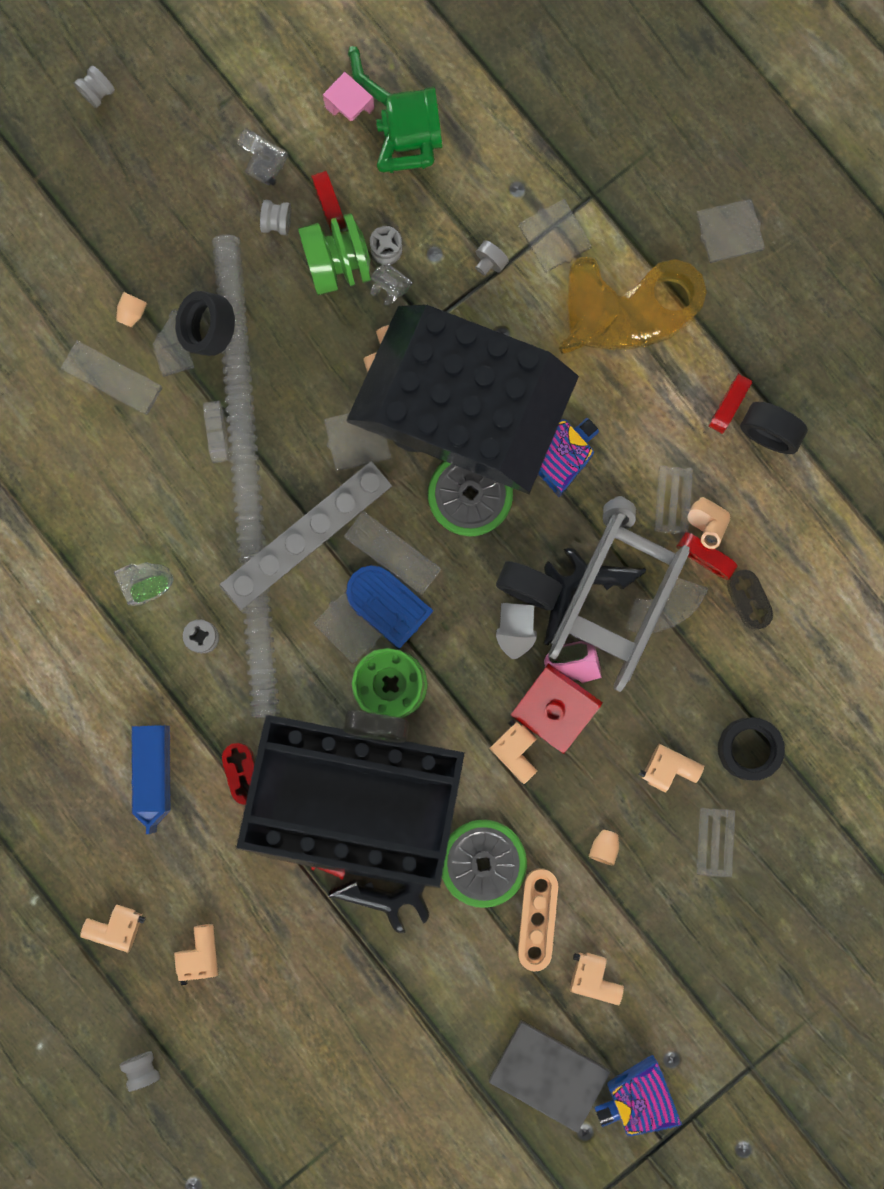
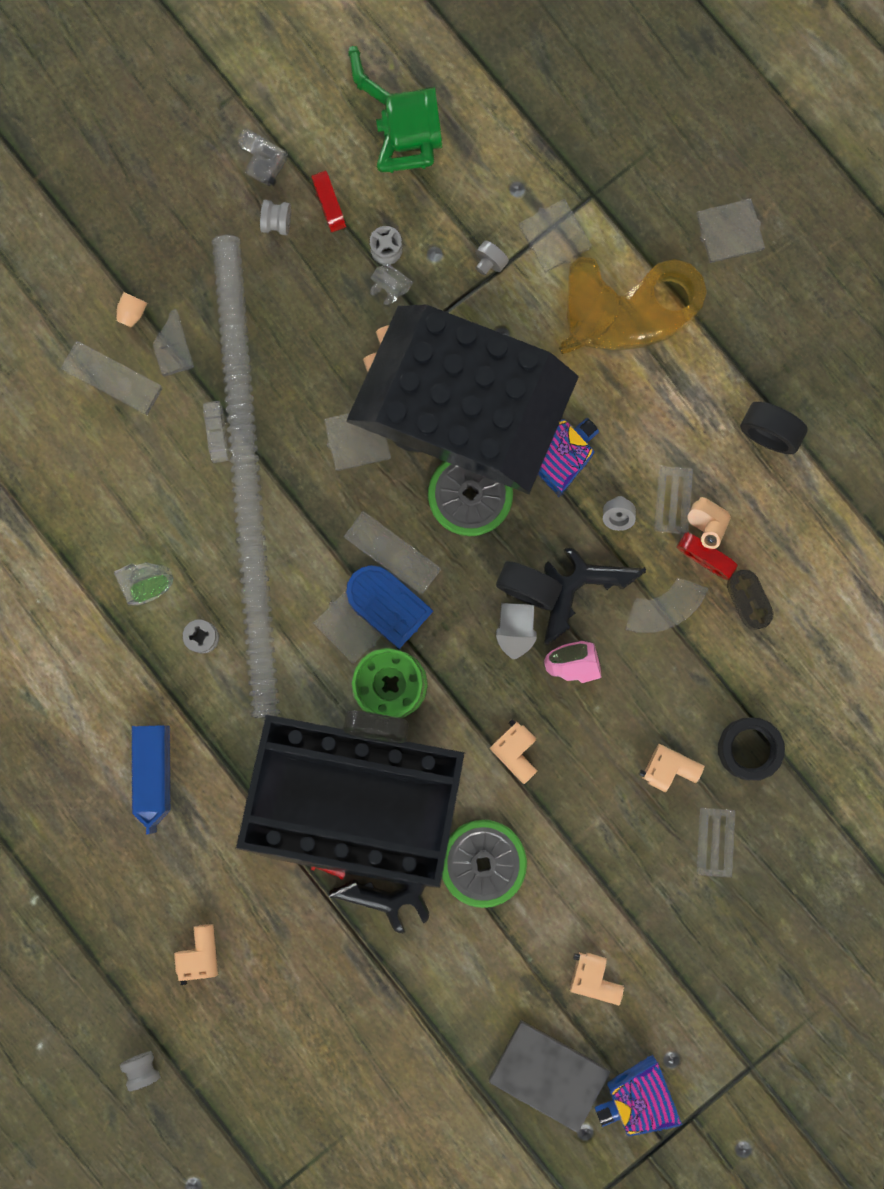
(94, 86): light grey wheel -> none
(118, 933): light nougat piece -> none
(221, 323): black tyre -> none
(232, 772): red beam -> none
(305, 536): light grey plate -> none
(335, 254): bright green wheel -> none
(348, 98): bright pink panel -> none
(541, 934): light nougat plate -> none
(556, 708): plate -> none
(600, 637): light grey piece -> none
(605, 847): light nougat hose -> none
(730, 403): red beam -> none

